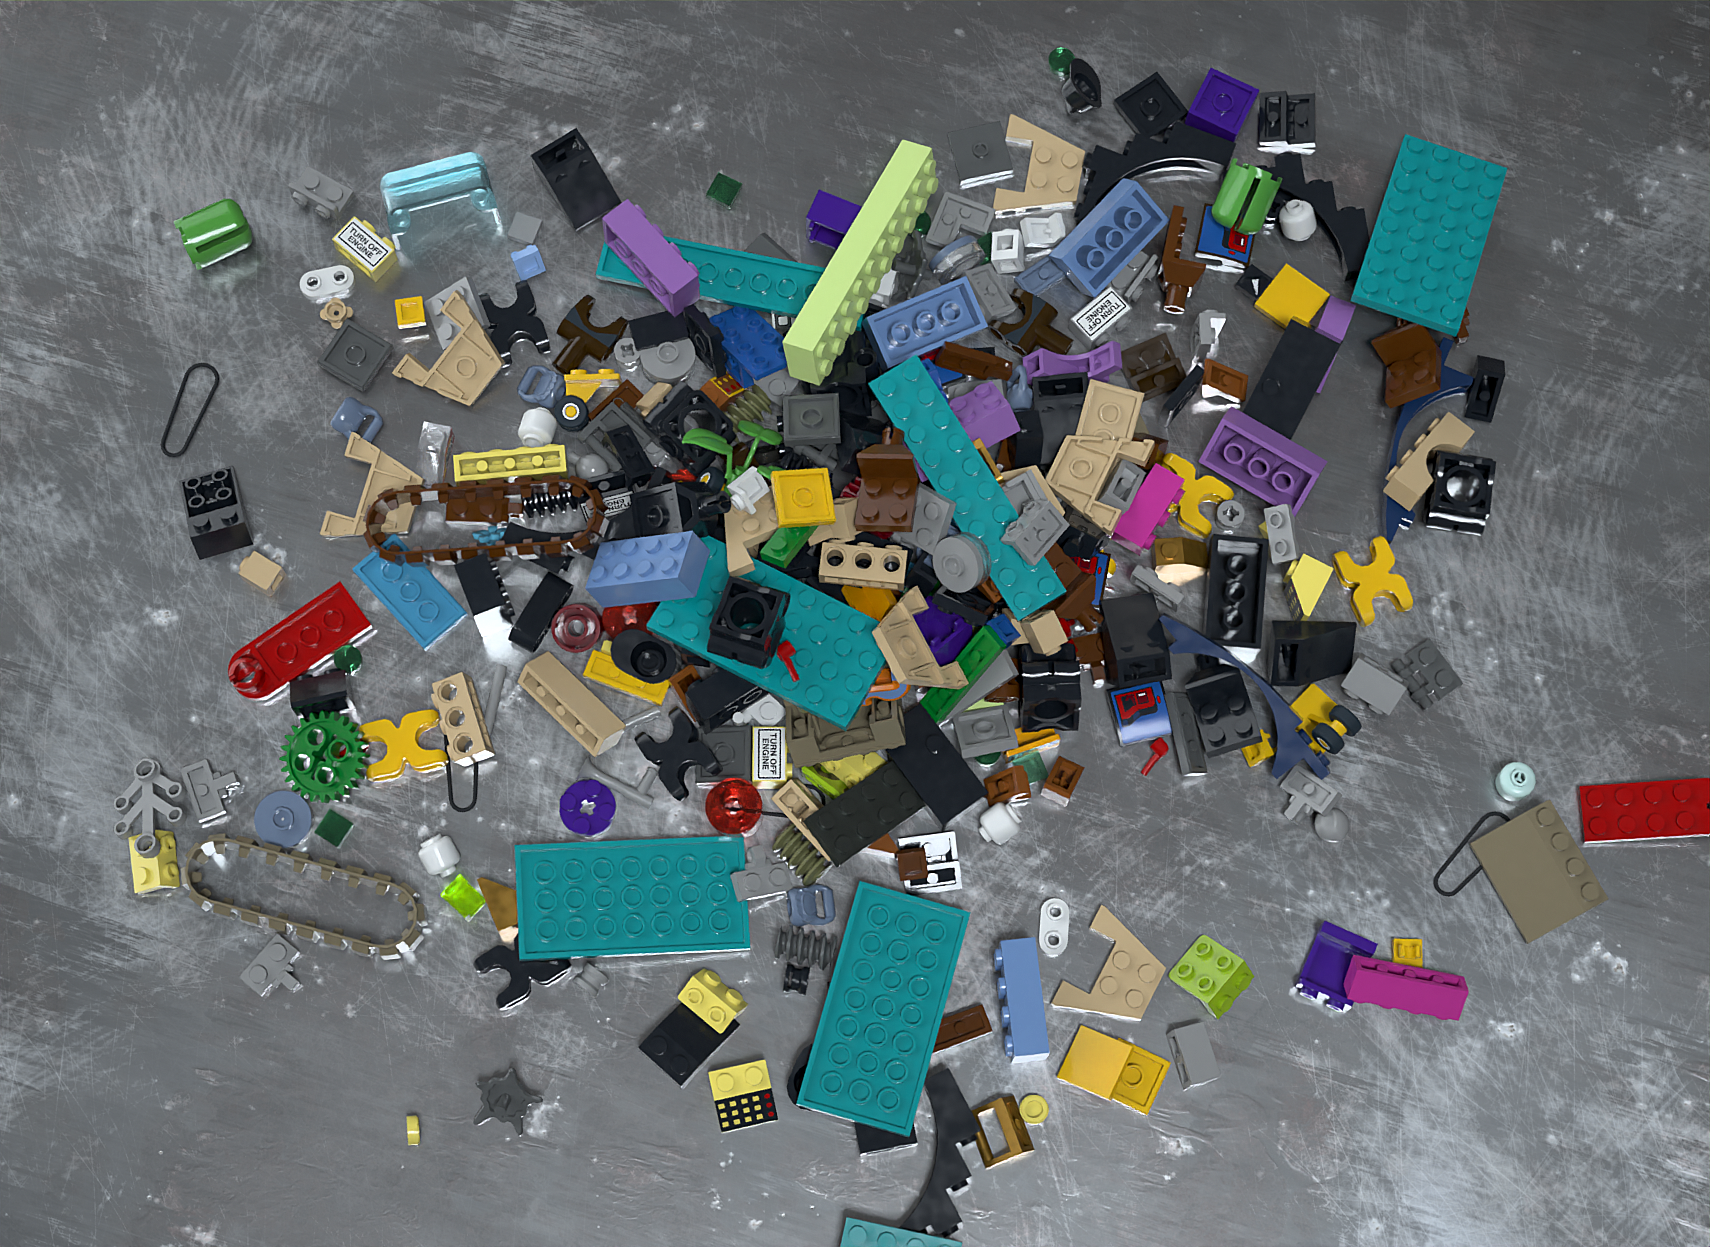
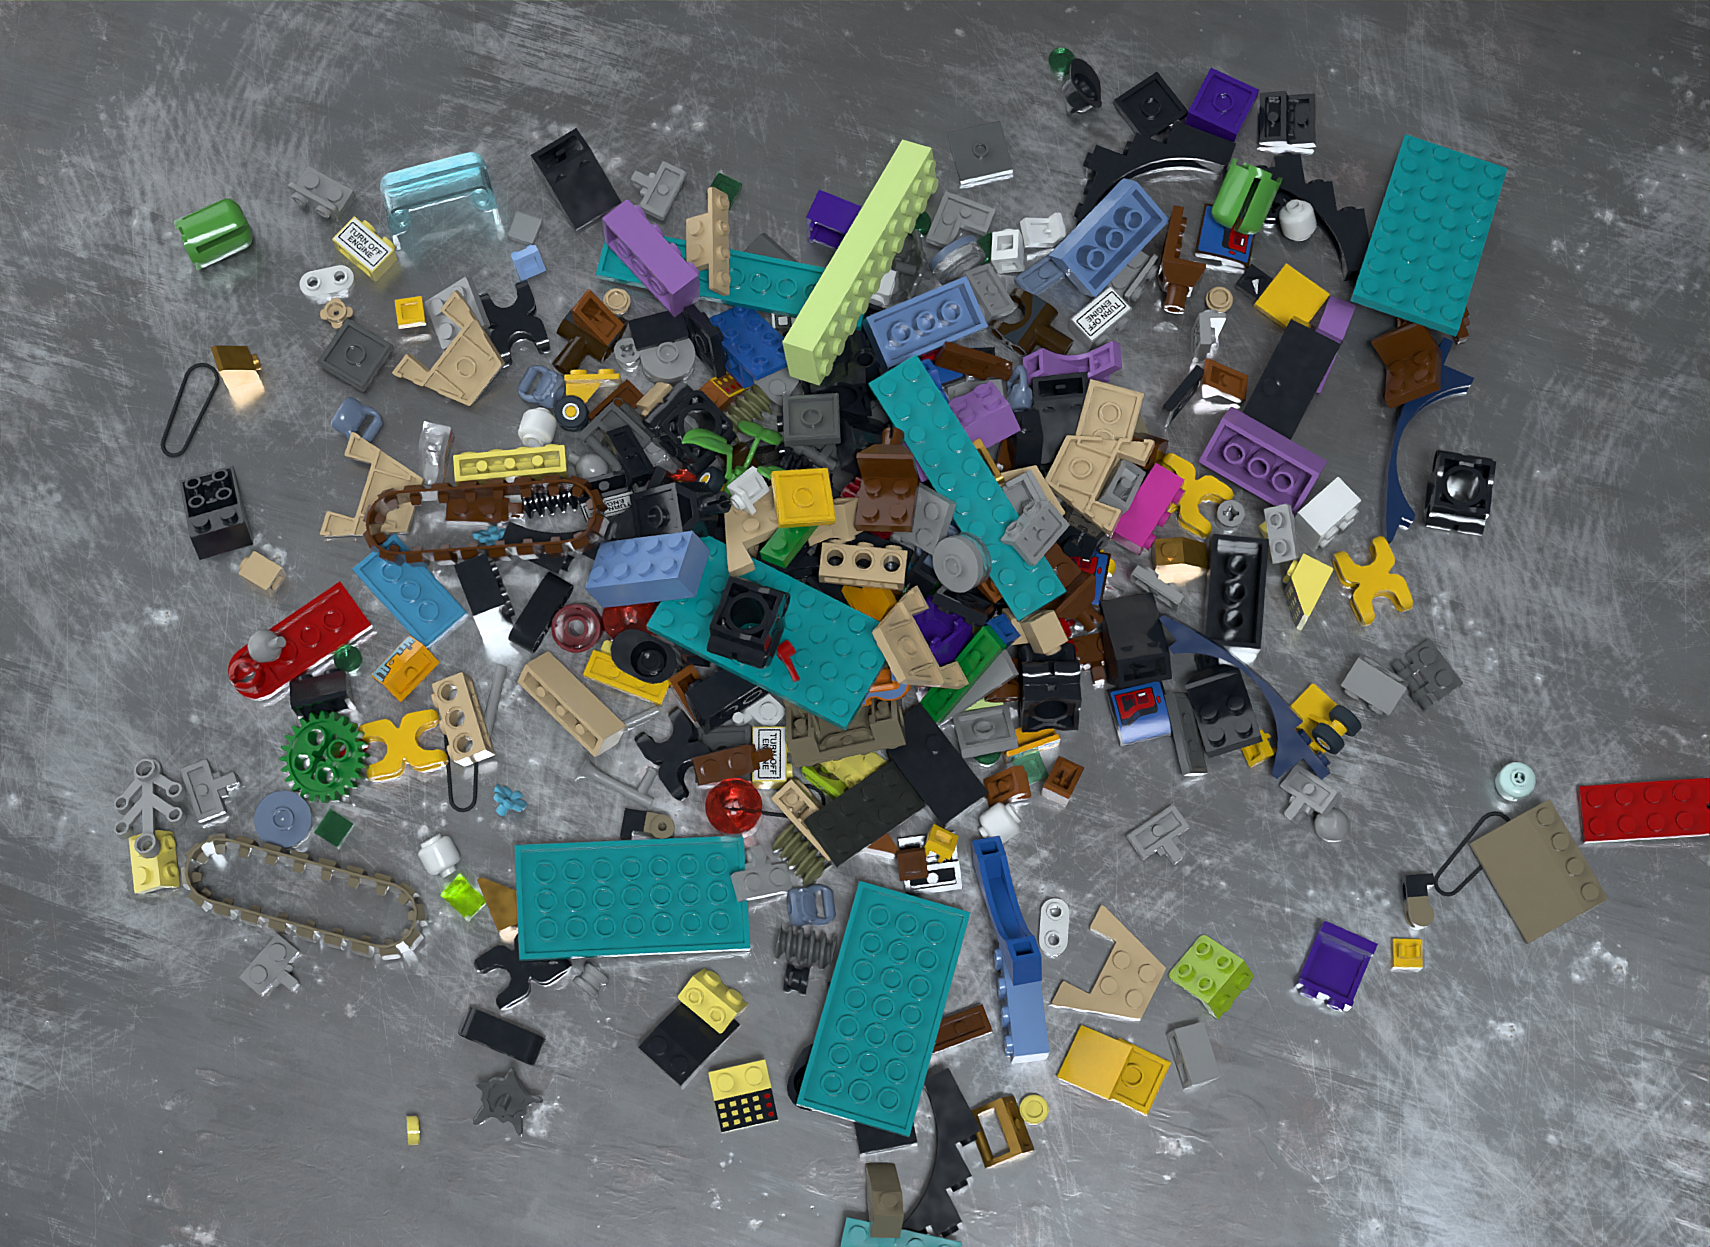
(236, 364): none -> pearl gold slope
(265, 646): none -> light grey piece
(405, 668): none -> light orange panel
(501, 1036): none -> black beam
(508, 800): none -> medium azure plant
(583, 824): dark purple plate -> none
(596, 318): none -> dark orange slope
(617, 301): none -> tan plate
(646, 824): none -> leg
(659, 189): none -> light grey hinge
(709, 241): none -> tan bracket
(729, 763): none -> reddish brown hinge
(884, 1200): none -> dark tan slope
(941, 842): none -> yellow tile
(1015, 939): none -> blue arch
(1052, 170): tan wing -> none
(1152, 367): dark brown slope -> none
(1160, 749): red hand -> none
(1160, 835): none -> light grey hinge
(1219, 299): none -> tan plate
(1309, 651): black slope -> none
(1325, 514): none -> white brick
(1405, 988): dark pink brick -> none
(1413, 479): tan arch -> none
(1415, 900): none -> leg
(1485, 388): black slope -> none

